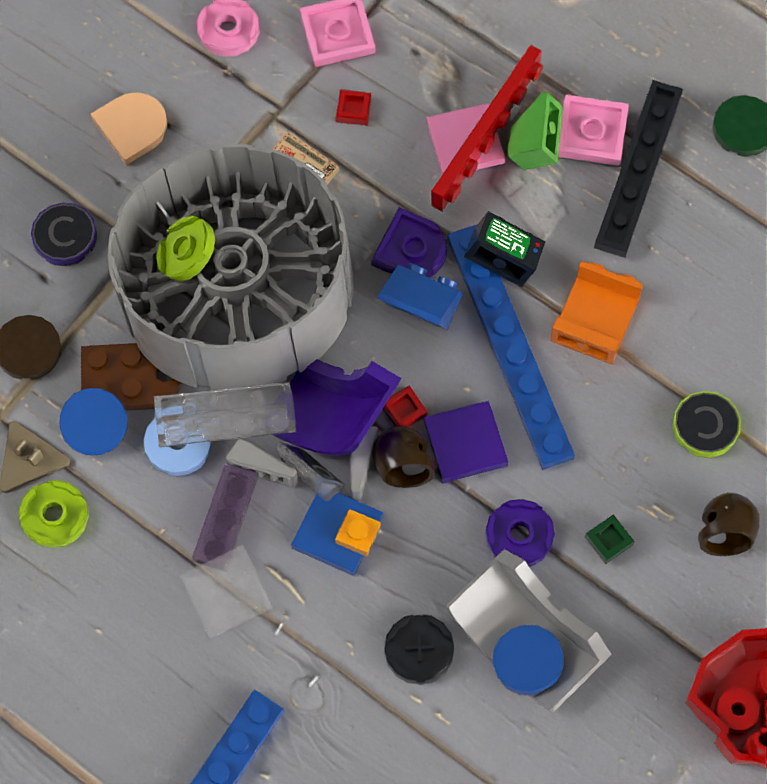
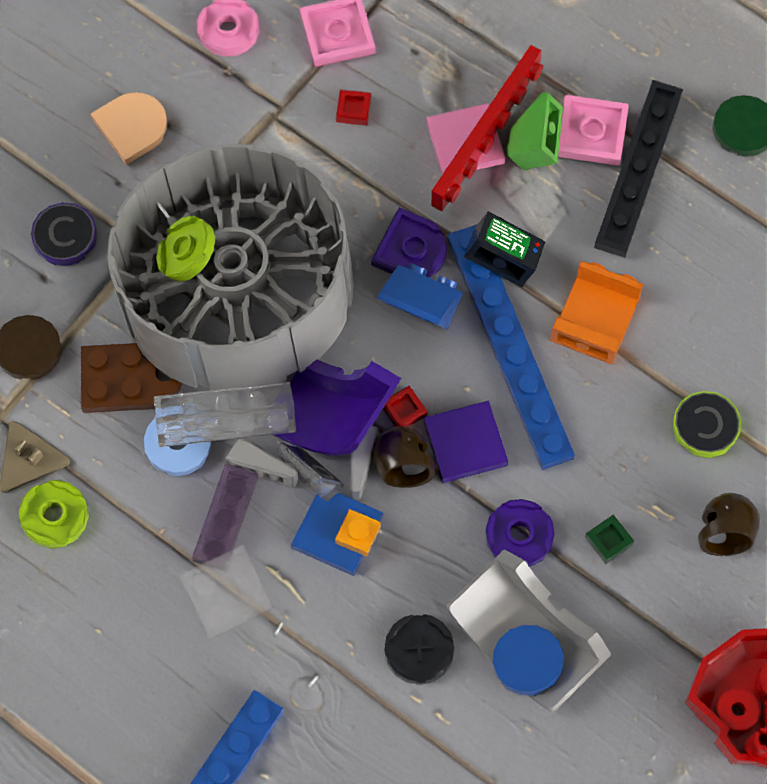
(93, 421): blue tile -> none
(316, 161): tile -> none

